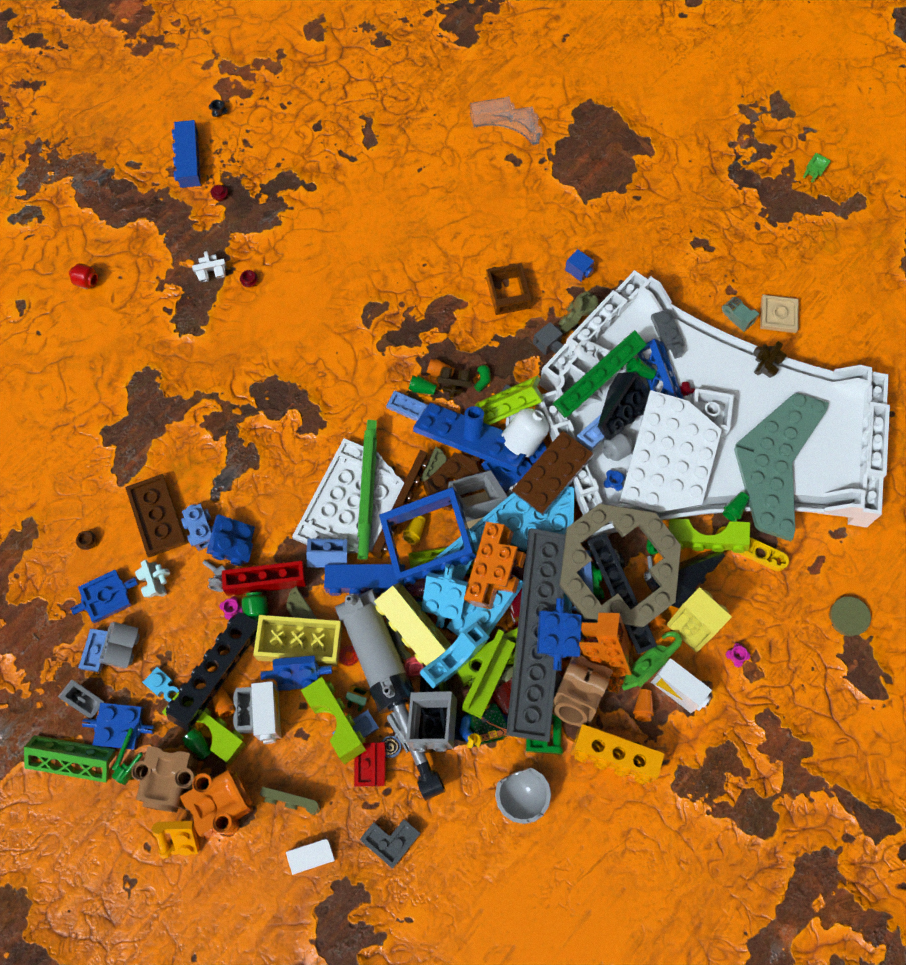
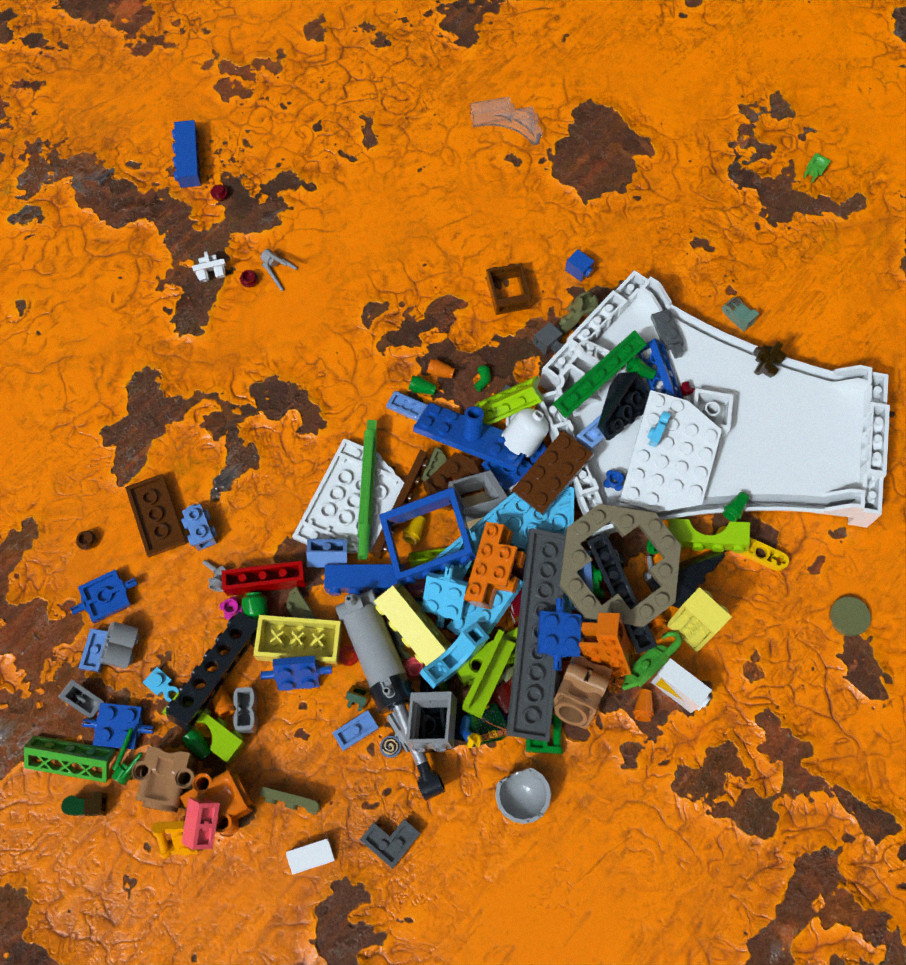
(83, 276): red head -> none
(85, 807): none -> leg
(155, 579): light aqua hips -> none
(200, 823): none -> coral hinge
(217, 108): black plate -> none
(231, 540): blue plate -> none
(266, 712): white brick -> none
(272, 259): none -> light grey plant
(345, 740): lime arch -> none
(371, 766): red plate -> none
(445, 377): dark brown hips -> none
(617, 447): light grey head -> none
(647, 758): light orange brick -> none
(656, 433): none -> medium azure plate
(738, 649): dark pink plate -> none
(767, 460): sand green wing -> none
(779, 313): tan plate -> none

